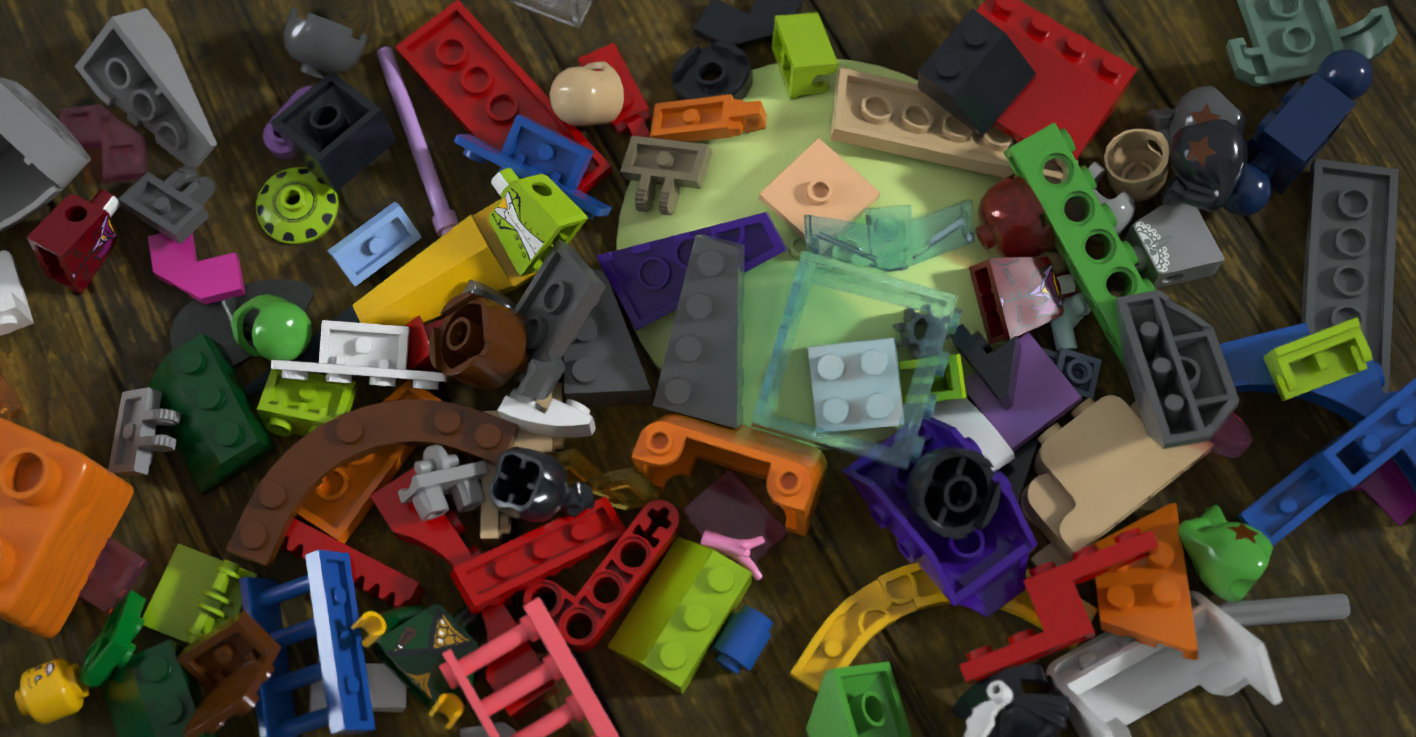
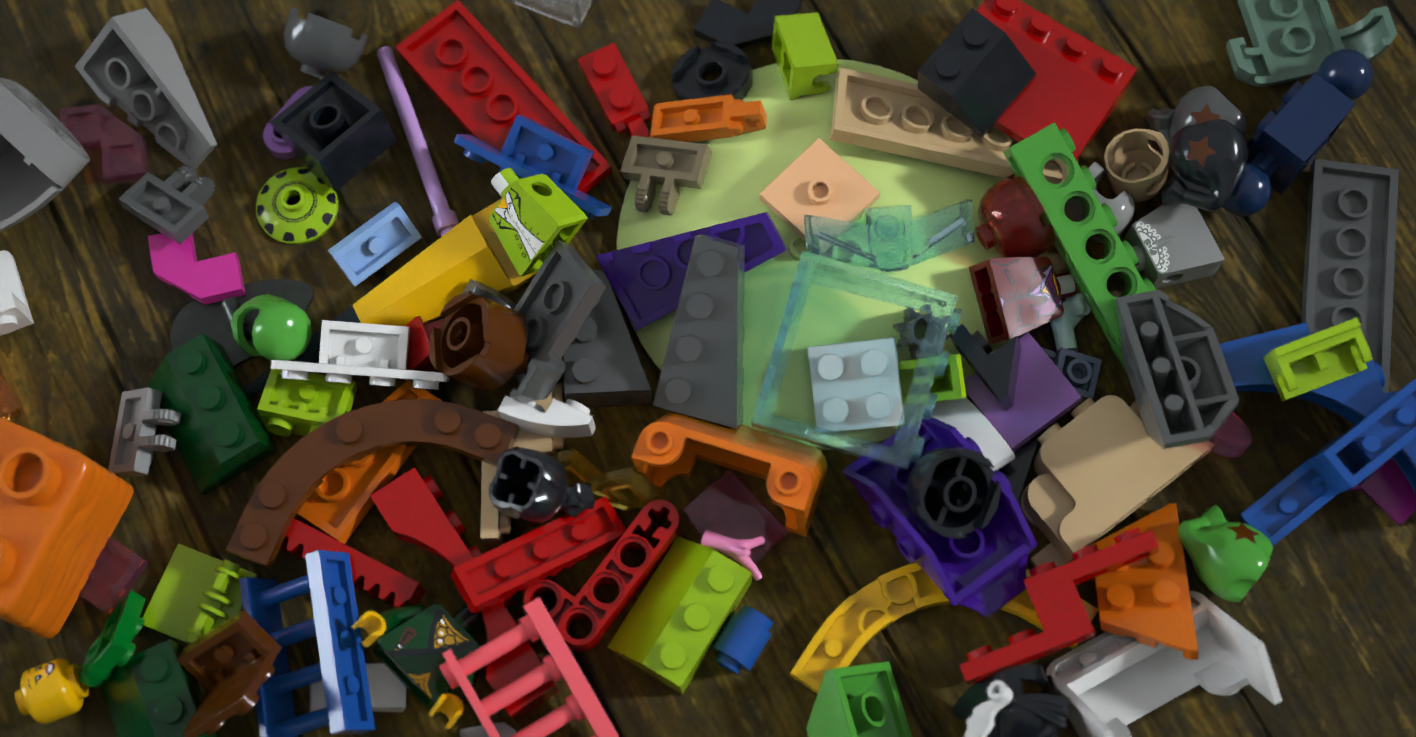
(75, 239): dark red torso -> none
(441, 476): light grey hips -> none
(586, 95): tan helmet -> none
(1288, 609): light grey axle -> none

